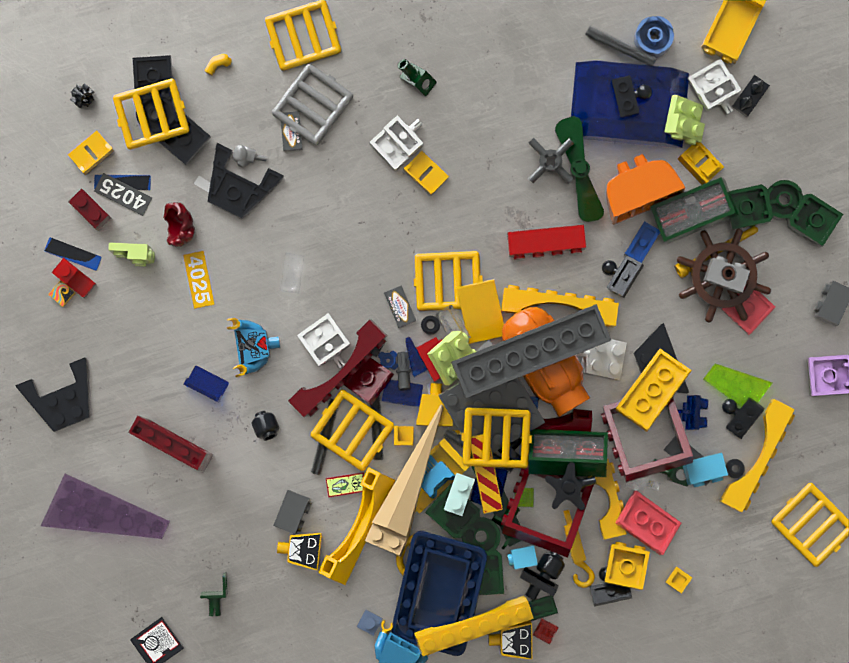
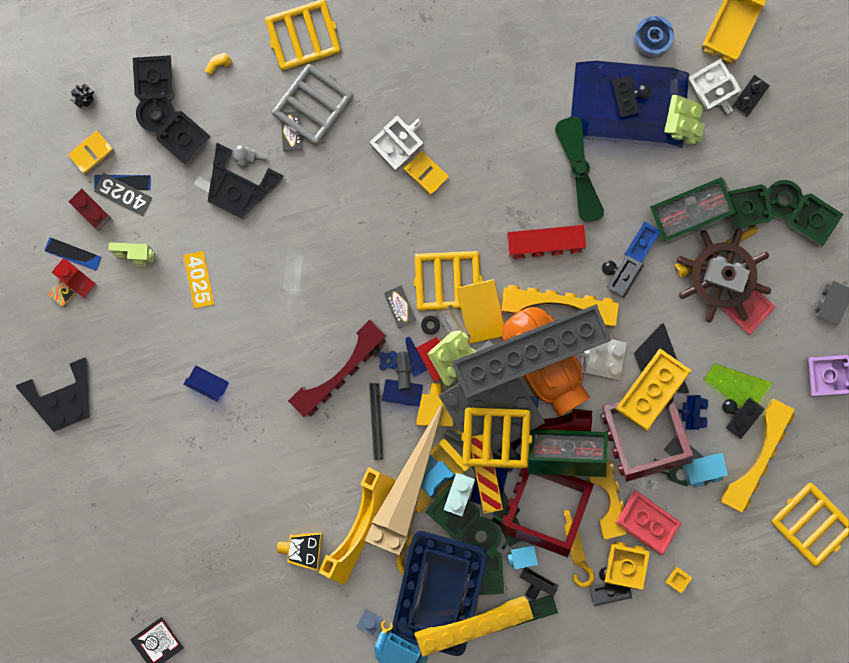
(94, 510): clear purple wing -> none
(166, 132): yellow bar -> none
(170, 443): dark red window -> none
(179, 224): dark red hair -> none
(215, 596): dark green bracket -> none
(252, 345): dark azure torso -> none
(265, 425): black head -> none
(292, 512): dark grey brick -> none
(322, 449): dark grey axle -> none
(324, 341): white plate -> none
(344, 484): tile -> none
(357, 405): yellow bar -> none
(369, 380): dark red tile -> none
(403, 435): yellow panel -> none
(416, 76): dark green bracket -> none
(514, 640): torso -> none
(527, 498): clear neon green plate -> none
(545, 631): clear red tile -> none
(550, 566): black head -> none
(558, 160): dark grey bar -> none
(569, 487): black animal -> none
(621, 46): dark grey axle -> none
(641, 187): orange hips -> none
(707, 170): yellow piece -> none
(739, 473): black plate -> none

